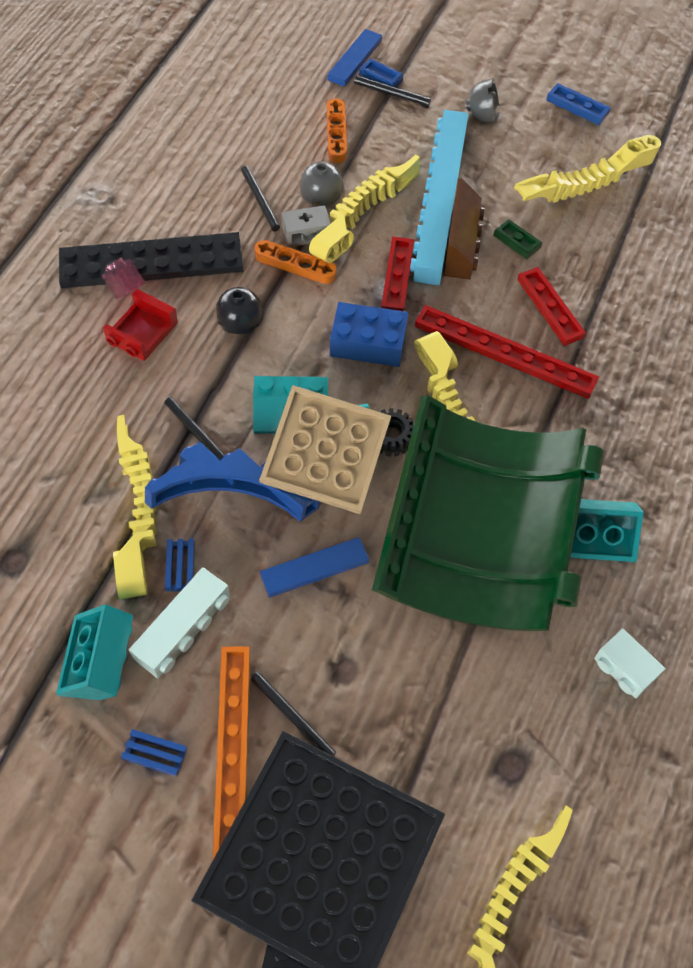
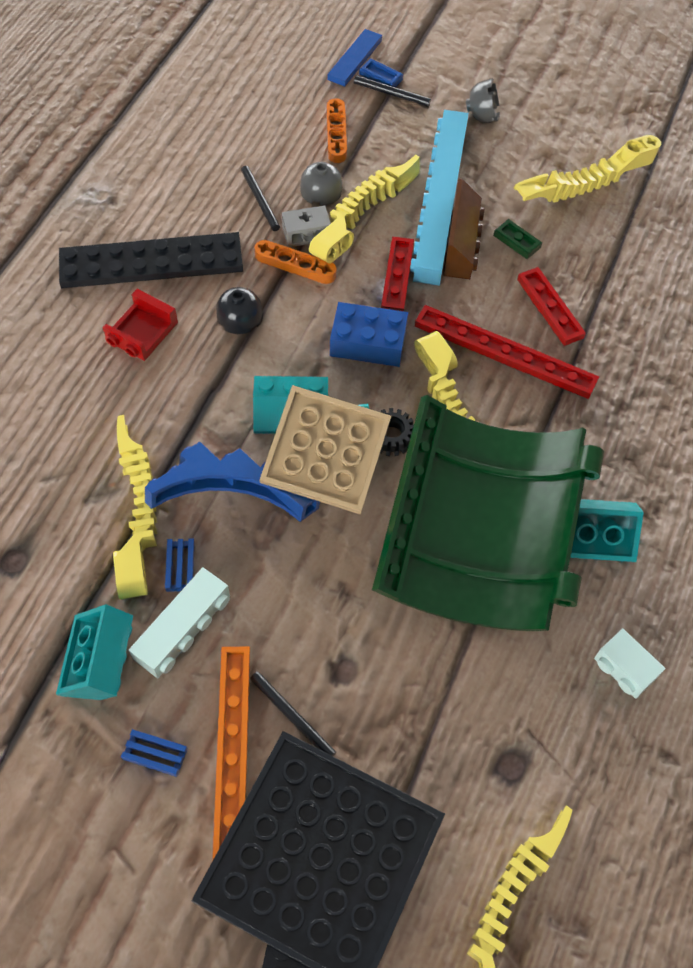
(122, 277): clear pink brick -> none
(193, 427): black bar -> none
(314, 567): blue tile -> none
(578, 104): blue plate -> none

